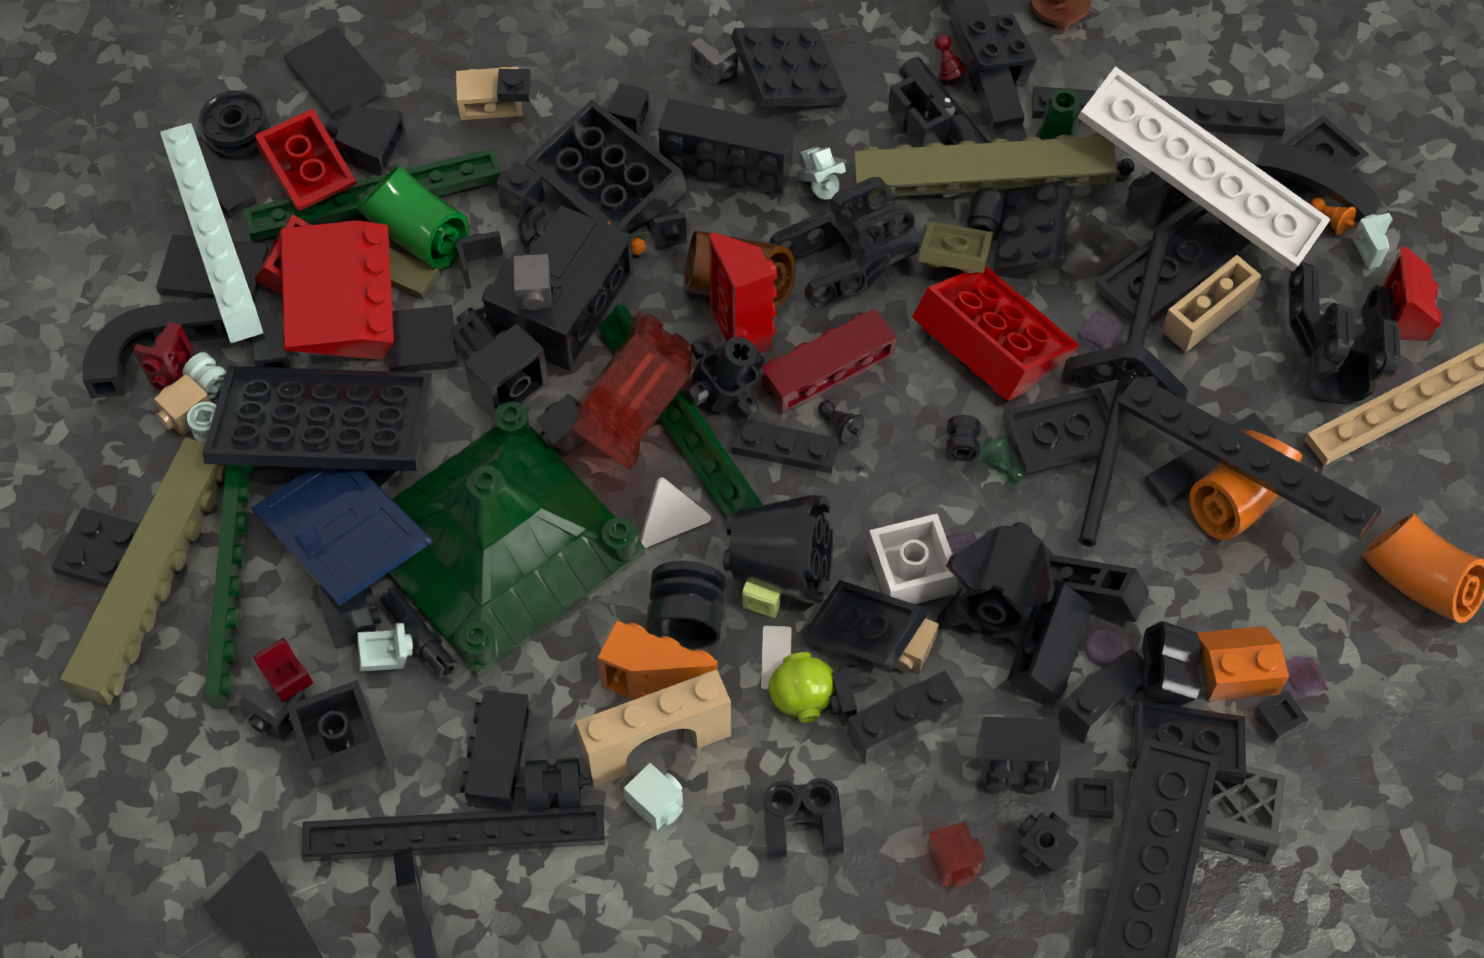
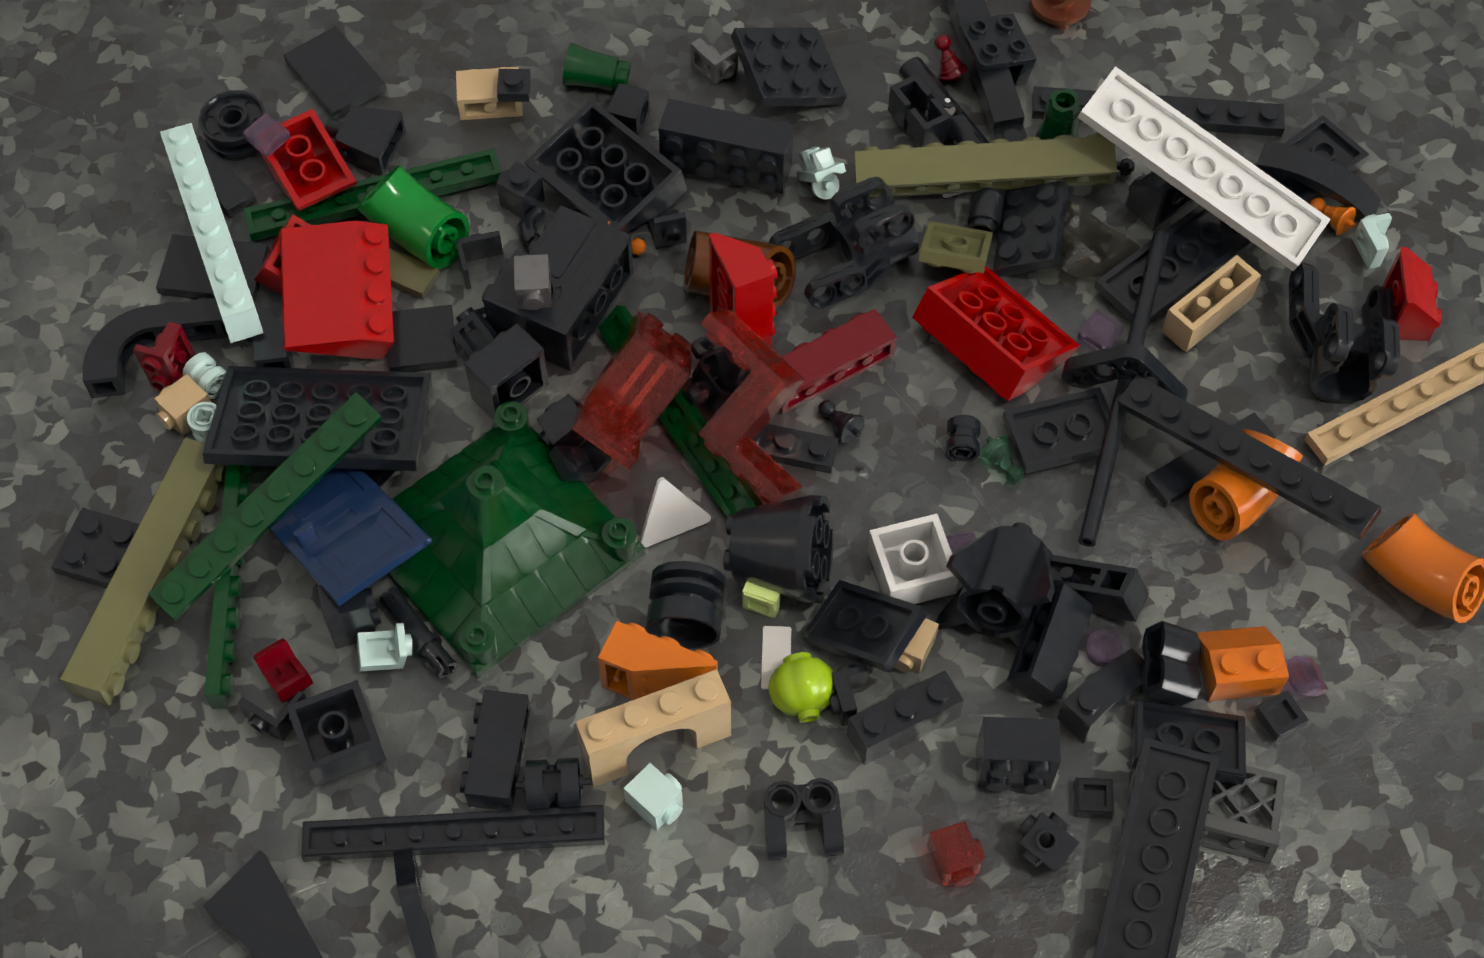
(265, 506): none -> dark green plate
(266, 134): none -> clear purple tile
(579, 462): none -> black bracket
(594, 69): none -> dark green plant
(751, 407): none -> clear red bracket

